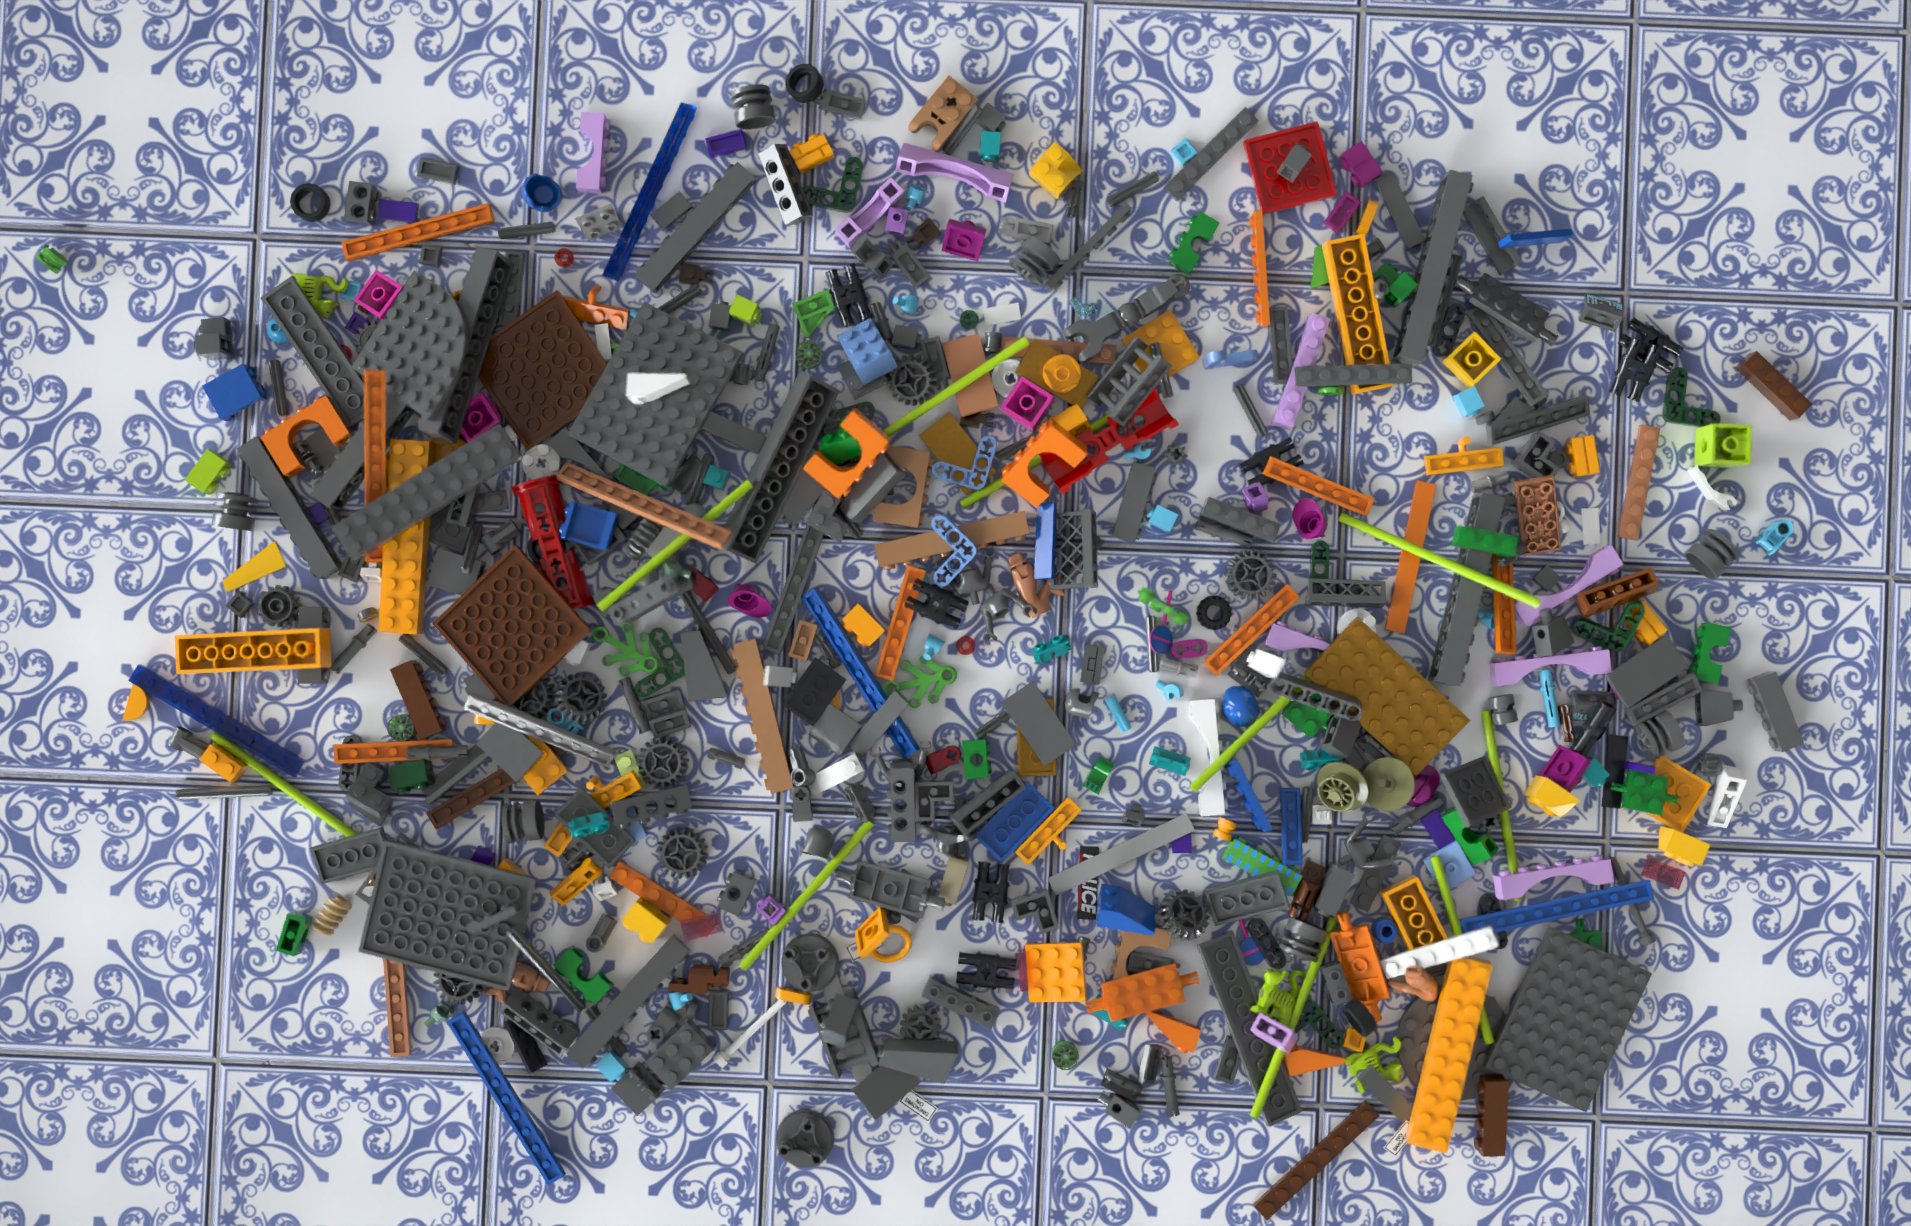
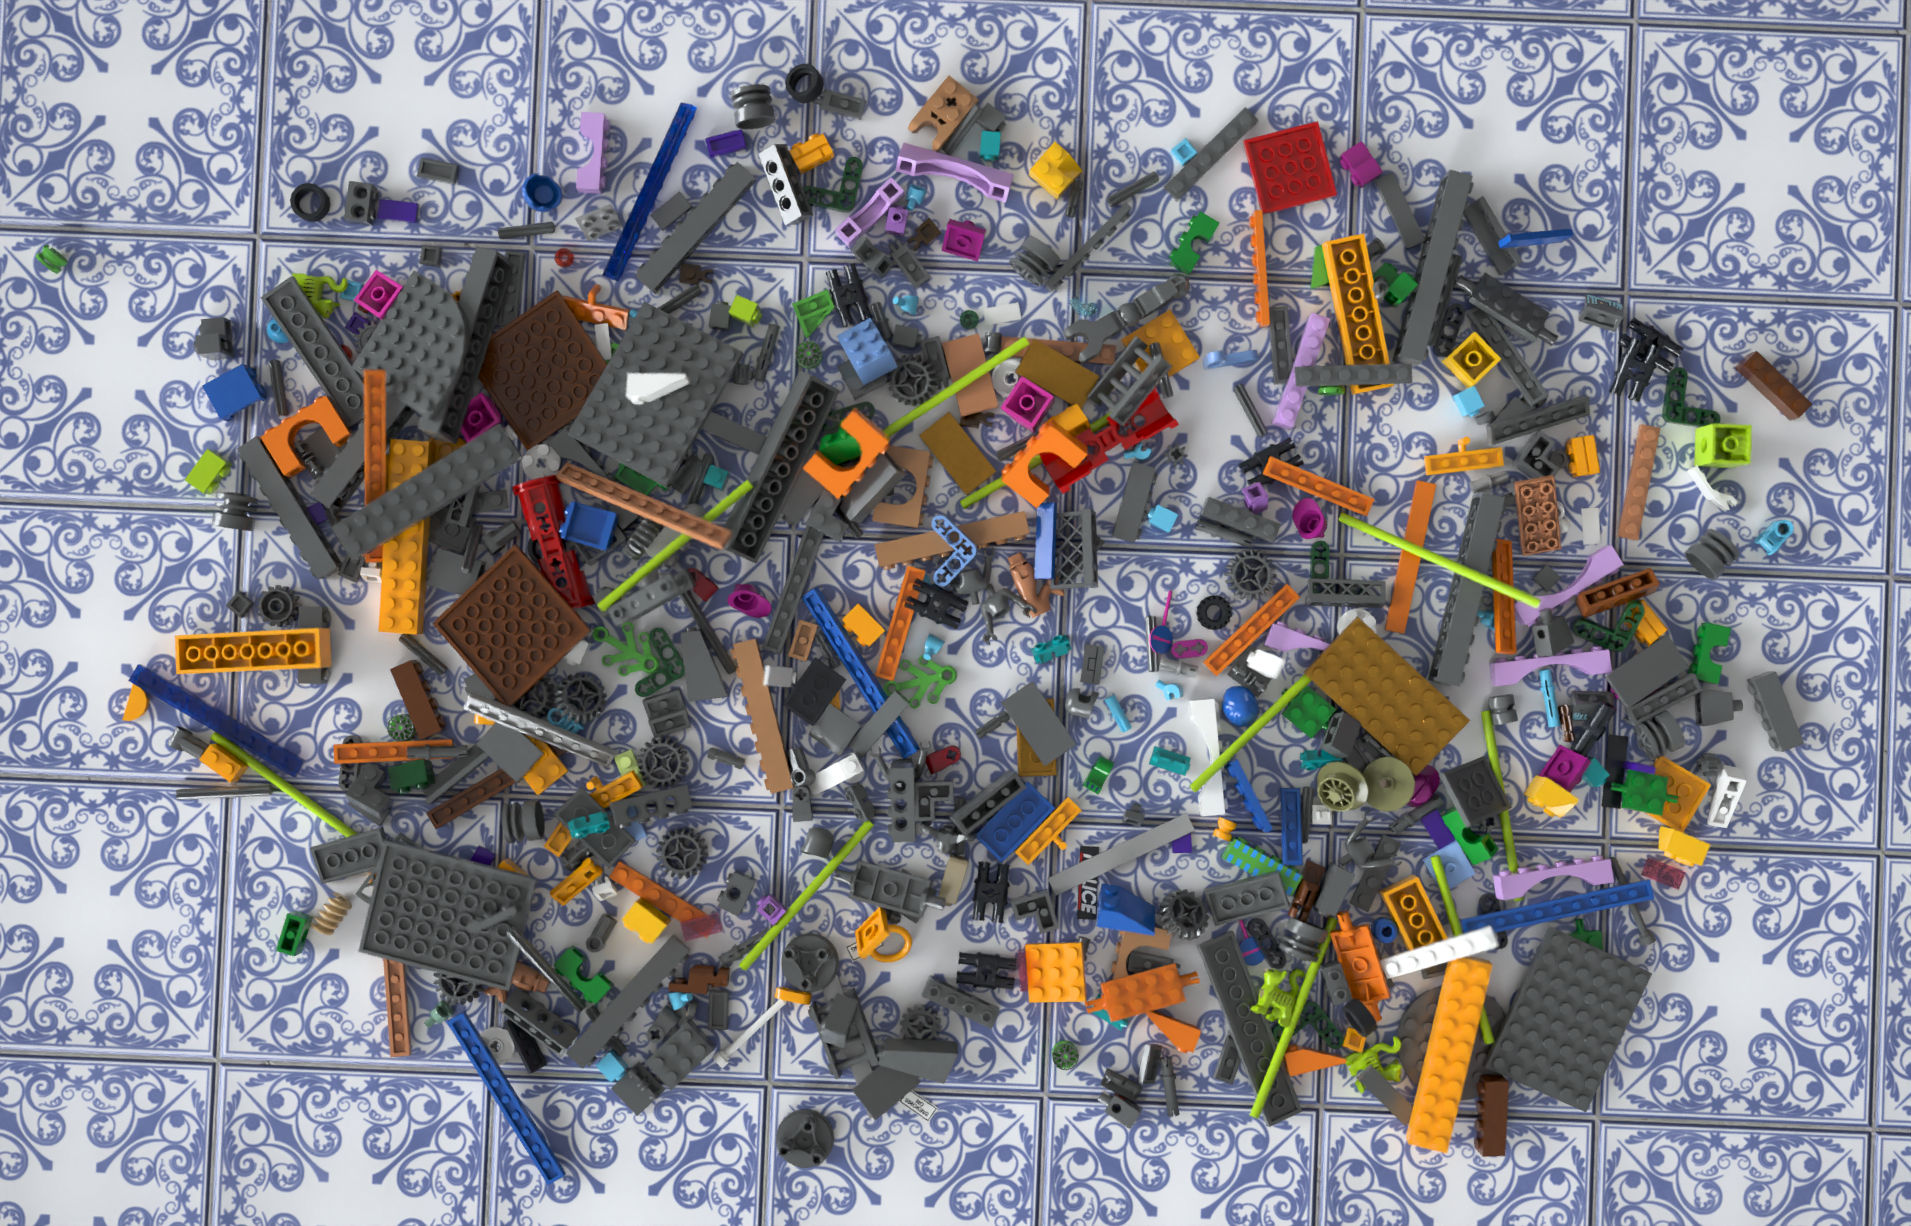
(260, 565): yellow sticker -> none
(359, 641): dark grey pin -> none
(367, 614): dark grey tile -> none
(418, 232): orange tile -> none
(636, 709): dark grey pin -> none
(675, 569): sand green piece -> none
(965, 651): clear red plate -> none
(969, 474): medium blue beam -> none
(972, 770): green brick -> none
(1025, 228): light grey hinge -> none
(1061, 373): light orange tile -> none
(1147, 595): bright green plant -> none
(1274, 1033): lavender brick -> none
(1294, 162): dark grey brick -> none
(1316, 1160): reddish brown plate -> none
(1323, 702): dark grey beam -> none
(1342, 212): magenta plate -> none
(1367, 217): light orange beam -> none
(1398, 1140): white sticker -> none
(1417, 983): nougat piece -> none
(1485, 540): green arch -> none
(1521, 549): dark grey axle -> none

